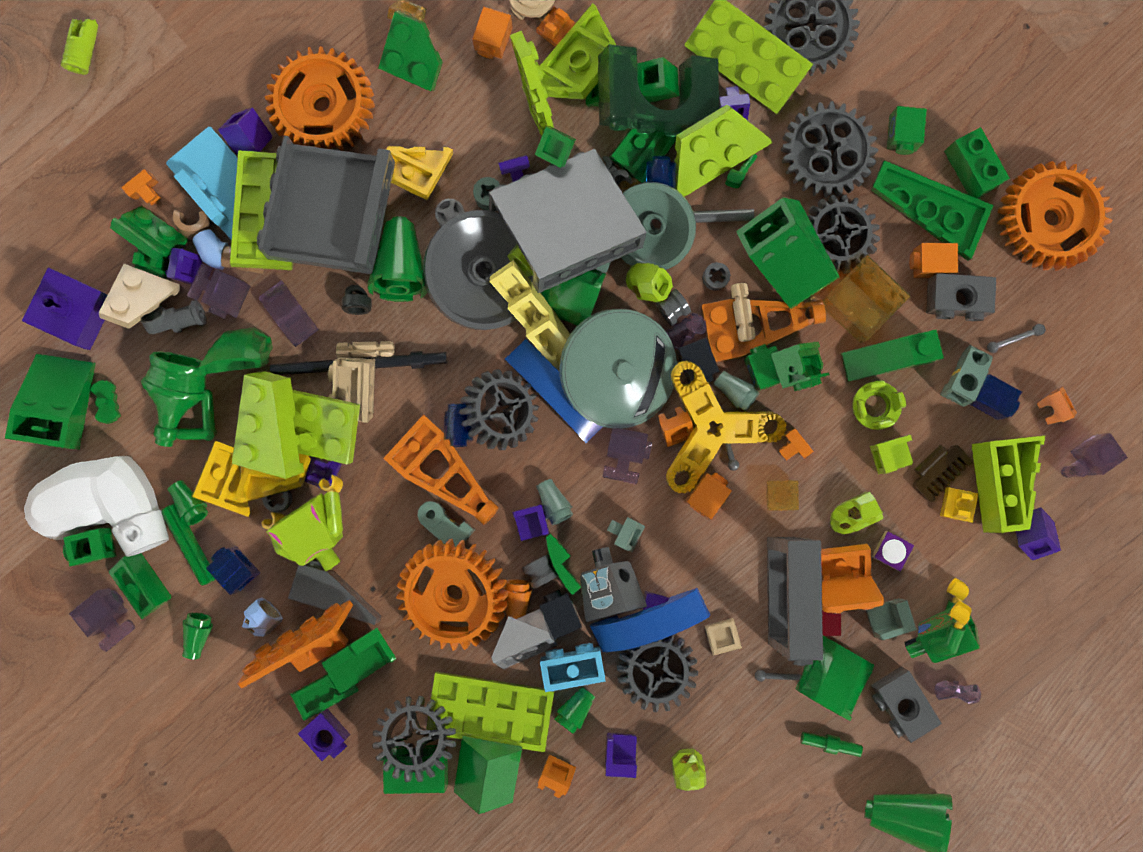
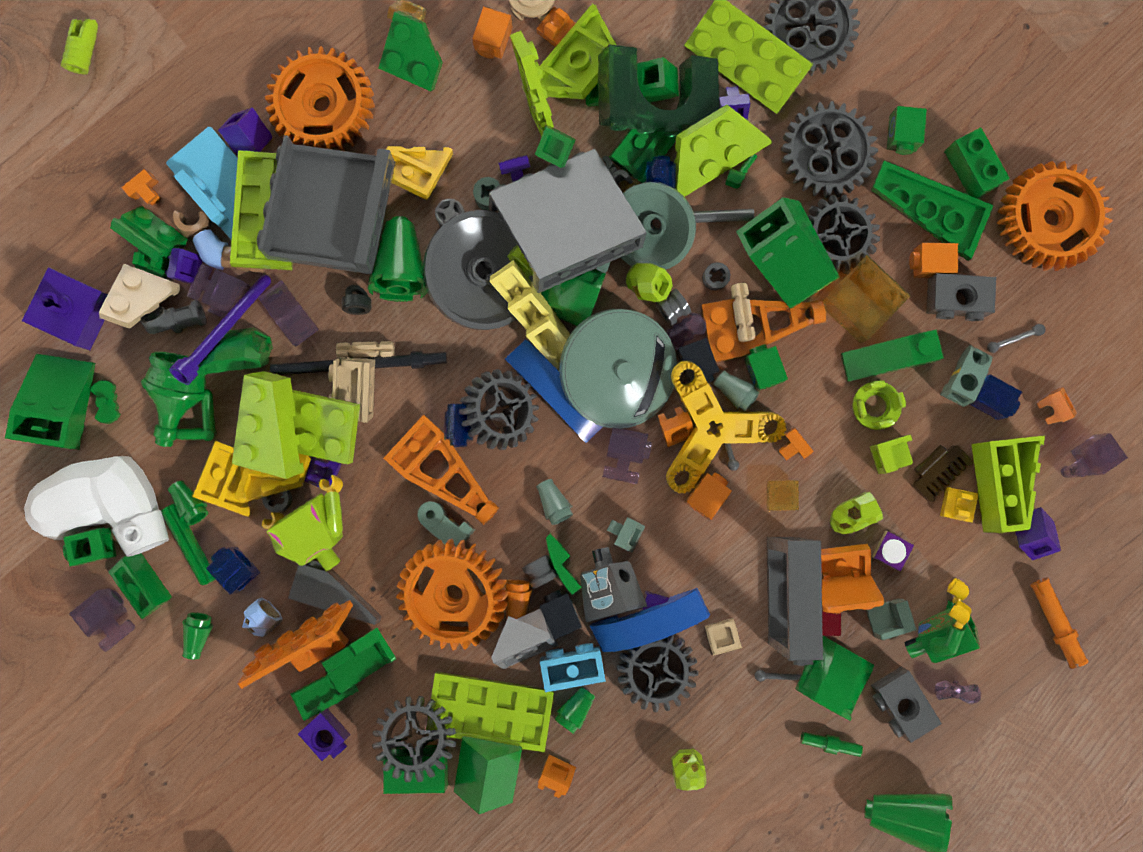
(186, 369): none -> dark purple piece
(531, 522): dark purple panel -> none
(621, 755): dark purple panel -> none
(799, 366): green hinge -> none
(1063, 632): none -> orange pin

